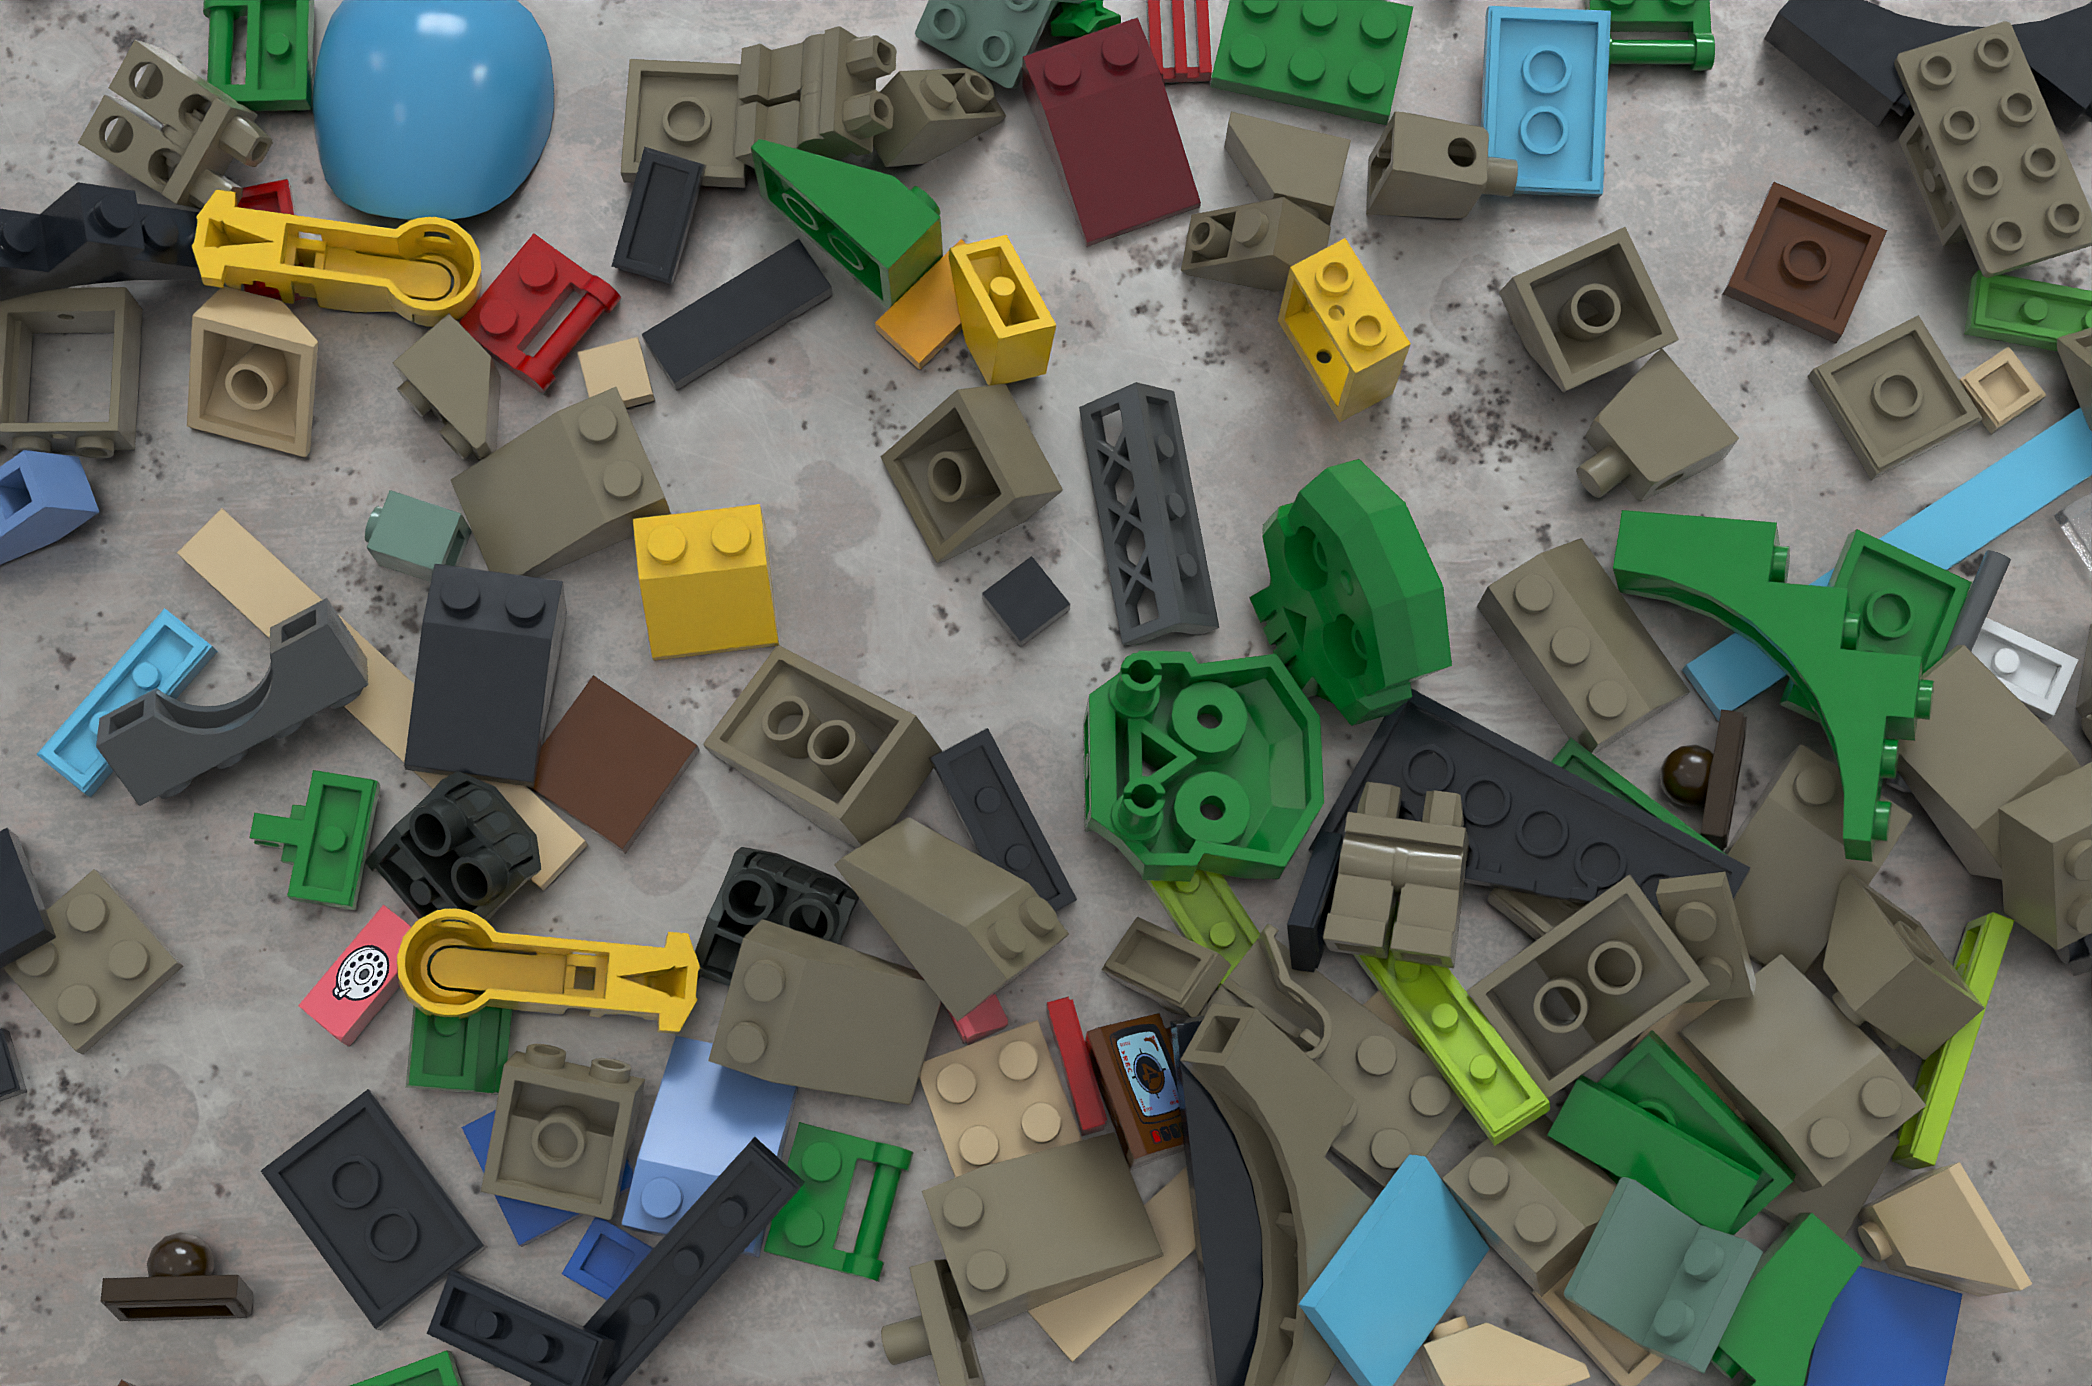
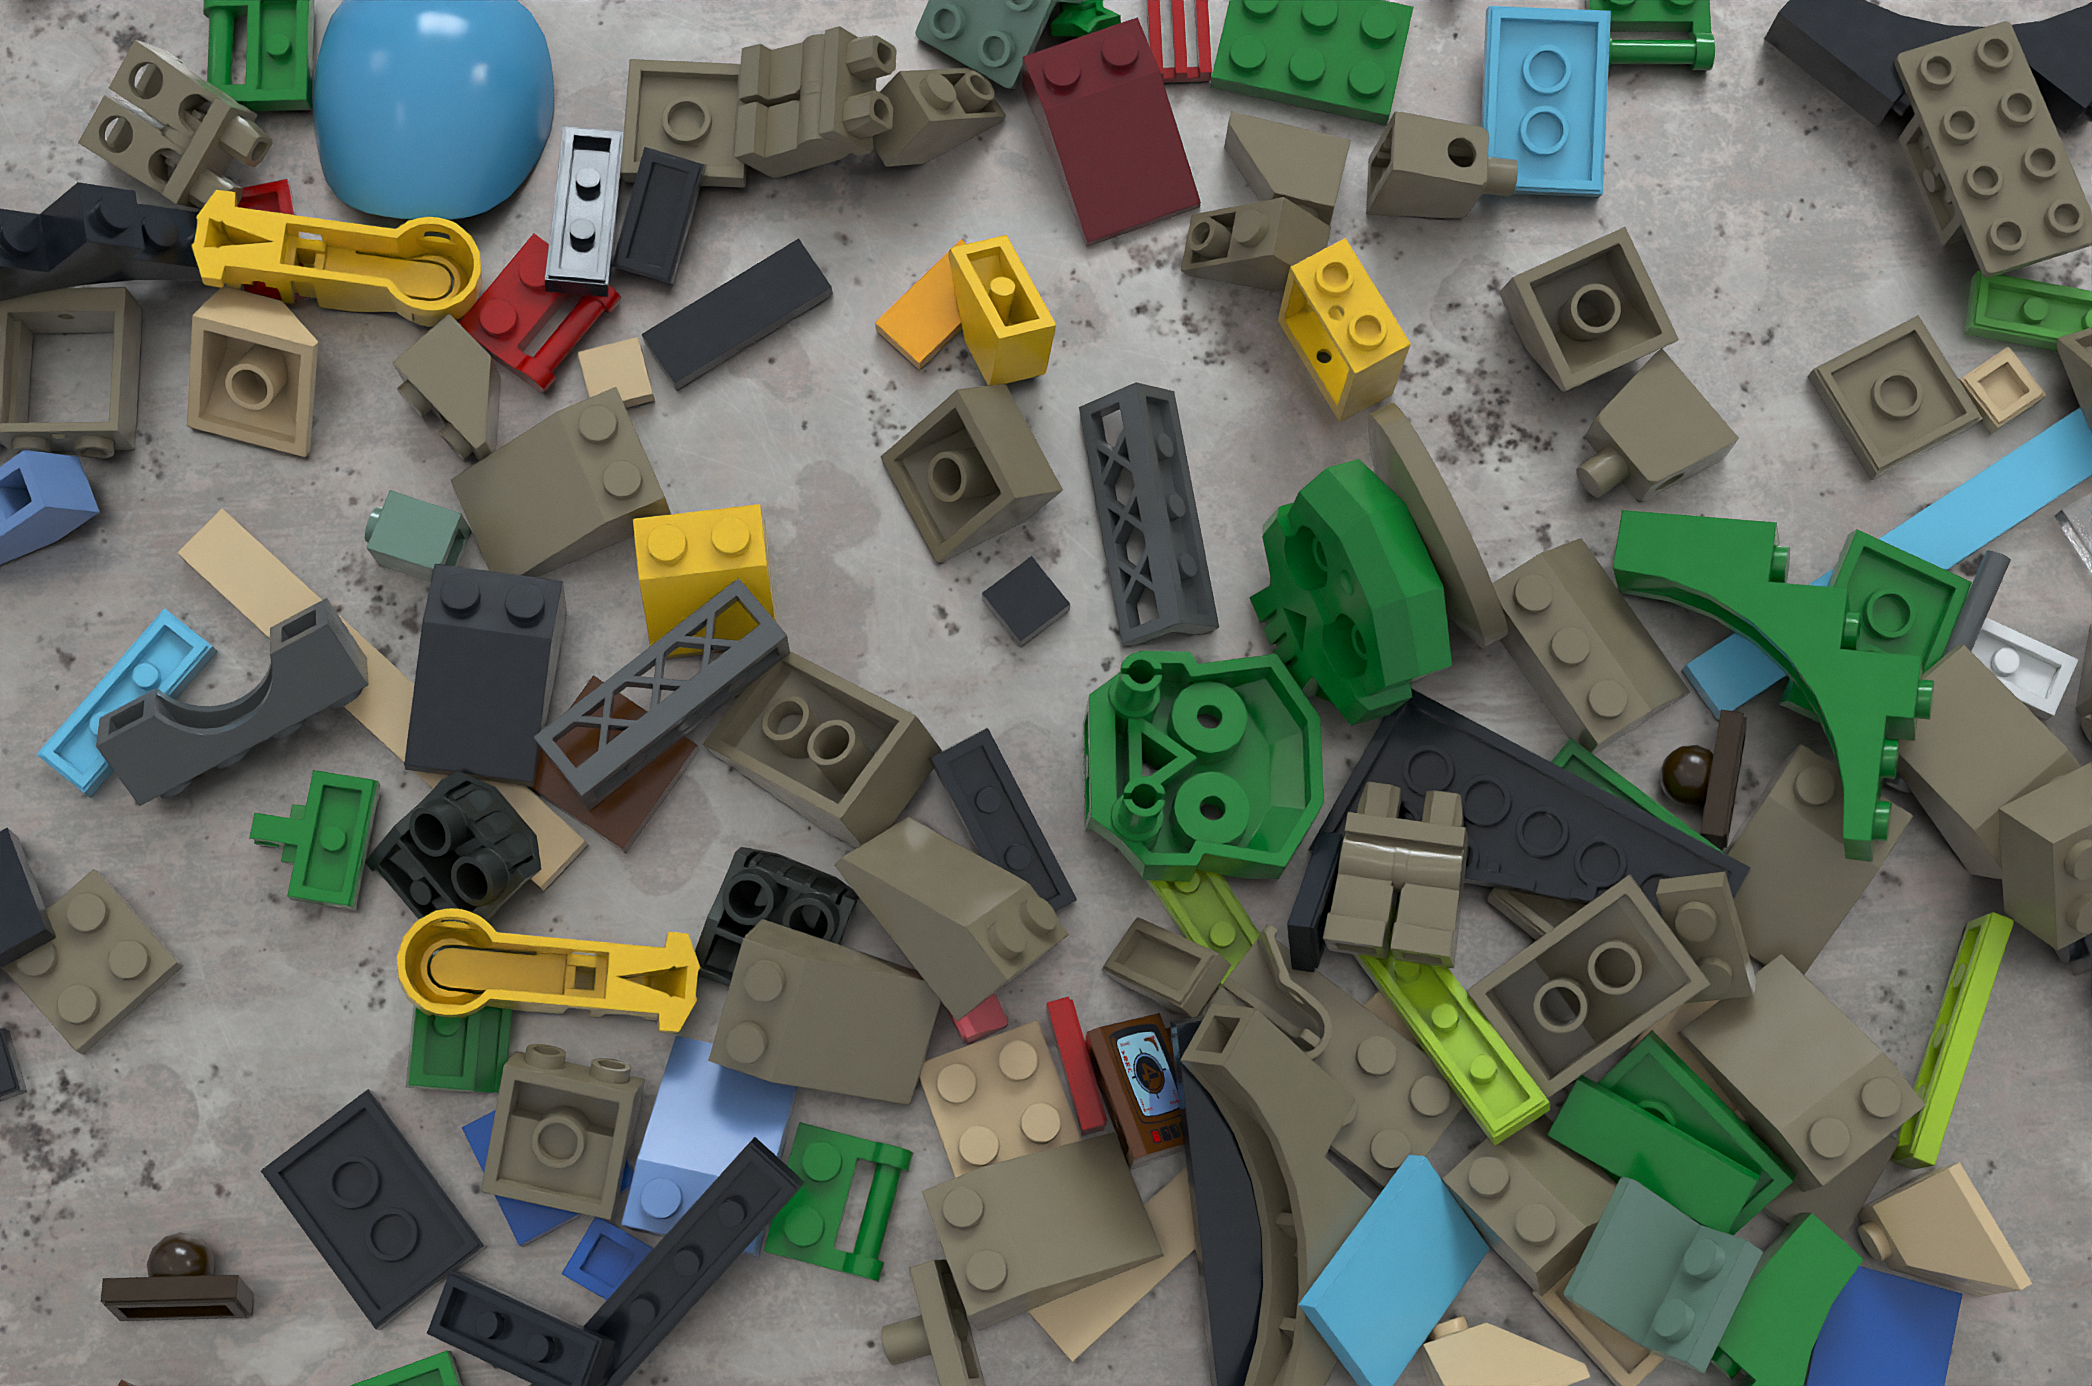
(359, 979): coral slope -> none
(584, 212): none -> tile
(679, 712): none -> dark grey fence
(854, 215): green slope -> none
(1411, 473): none -> dark tan dish
(1805, 262): reddish brown tile -> none
(1893, 973): dark tan slope -> none

